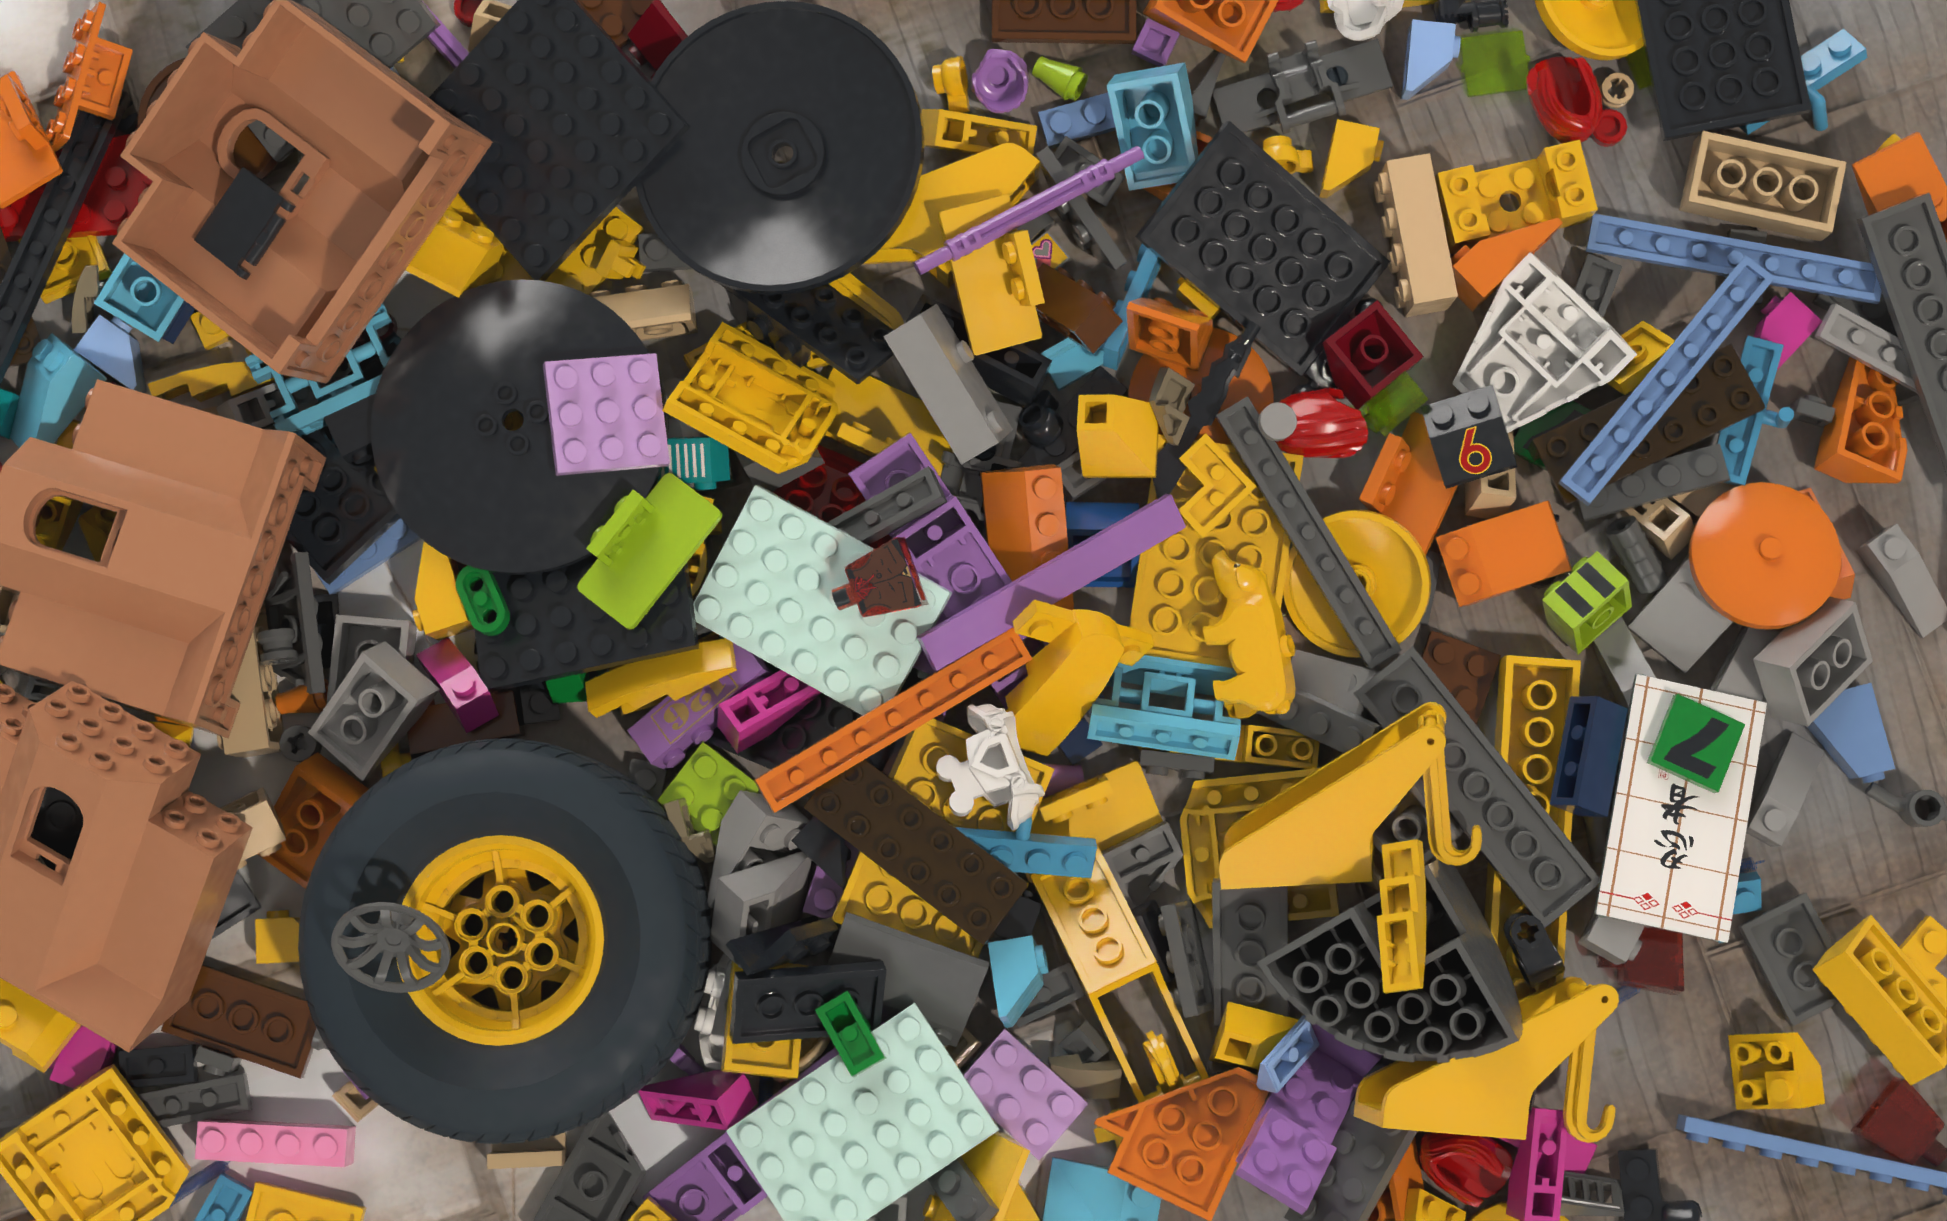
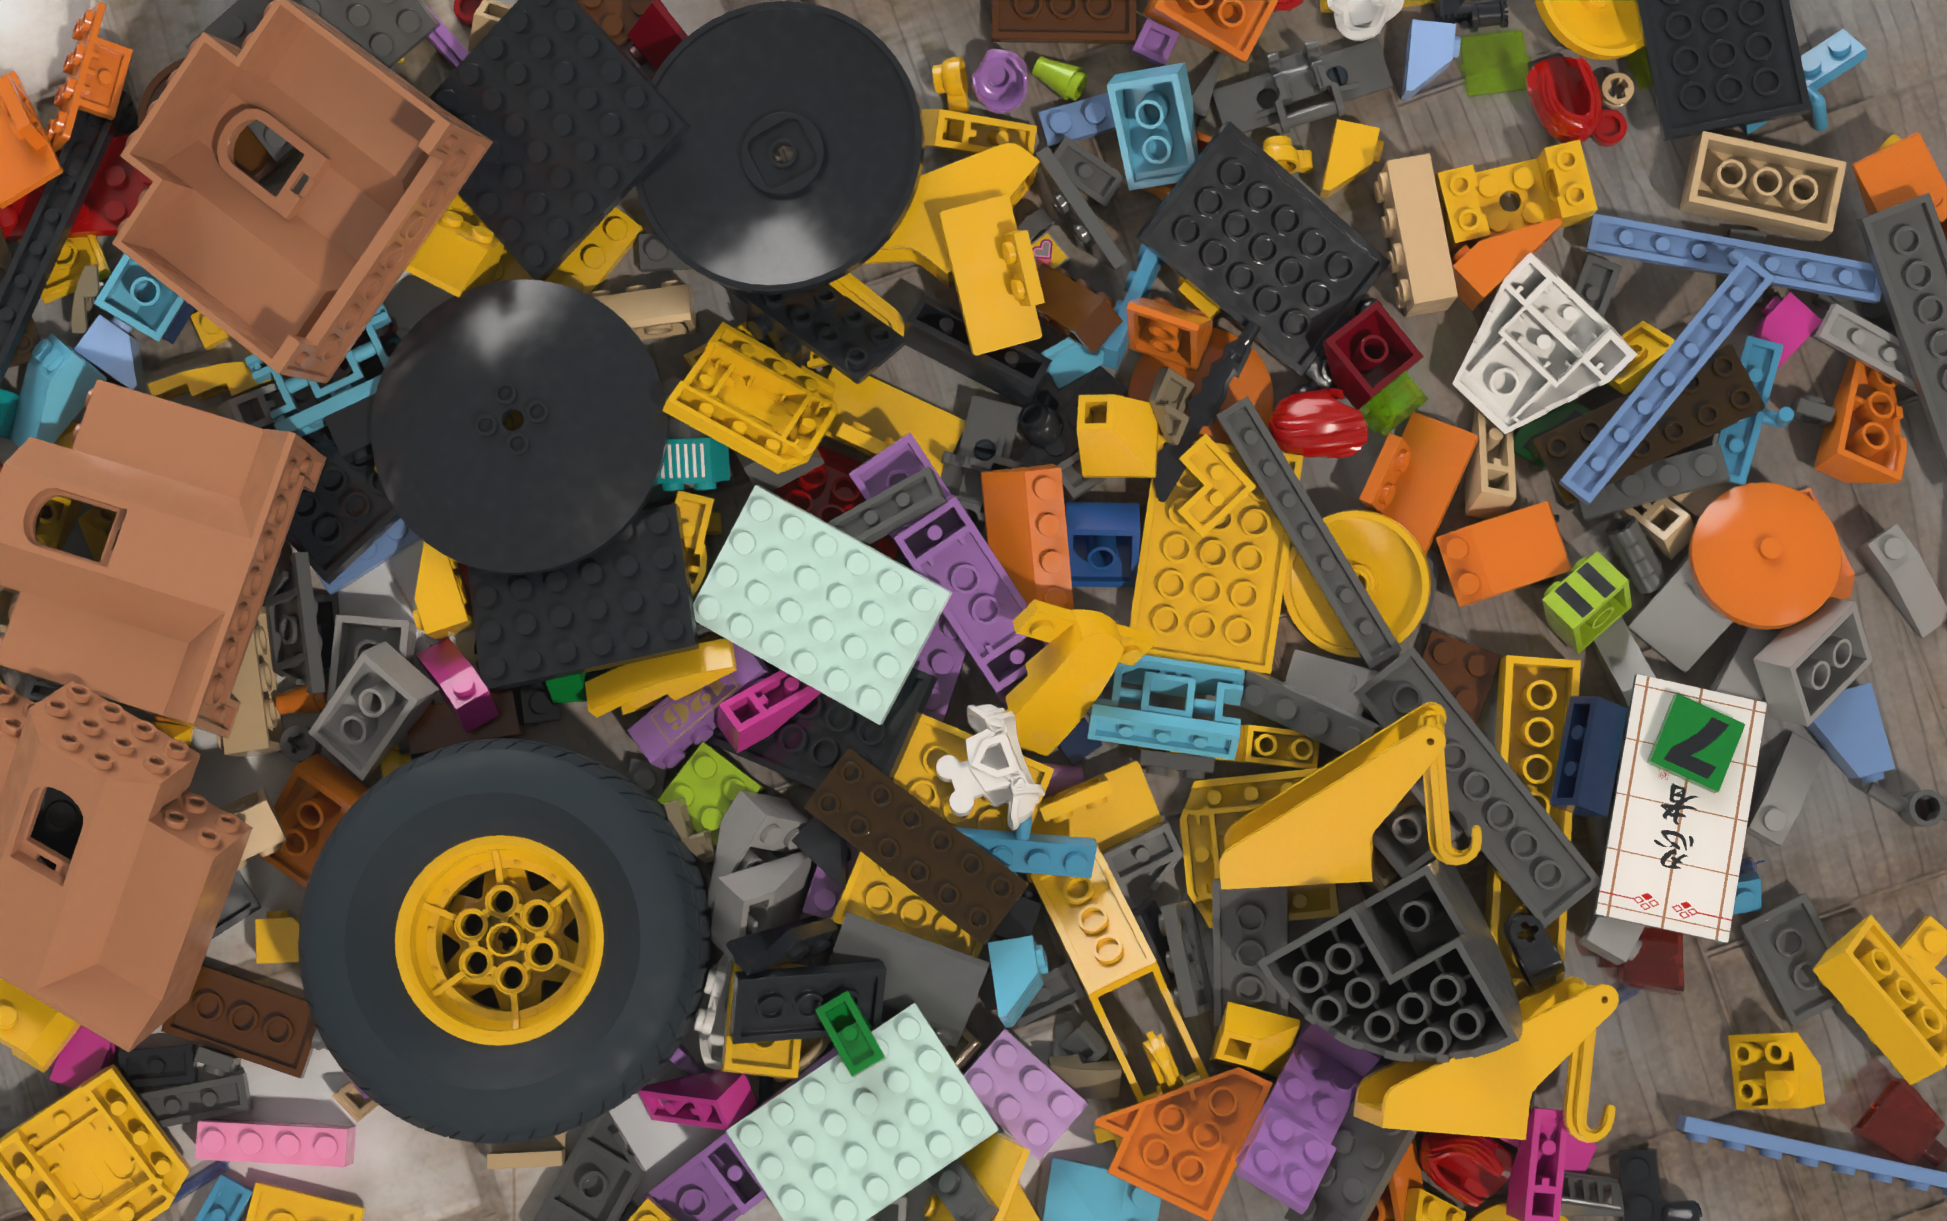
(244, 222): black piece -> none
(277, 646): dark grey wheel -> none
(392, 937): dark grey wheel -> none
(482, 602): green plate -> none
(606, 414): lavender plate -> none
(619, 261): yellow tile -> none
(646, 548): lime bracket -> none
(882, 581): torso -> none
(892, 720): orange plate -> none
(949, 383): light grey brick -> none
(1028, 210): medium lavender axle -> none
(1051, 581): medium lavender tile -> none
(1255, 642): yellow animal -> none
(1277, 421): light grey tile -> none
(1287, 1057): light blue slope -> none
(1403, 916): yellow slope -> none
(1469, 436): black slope -> none

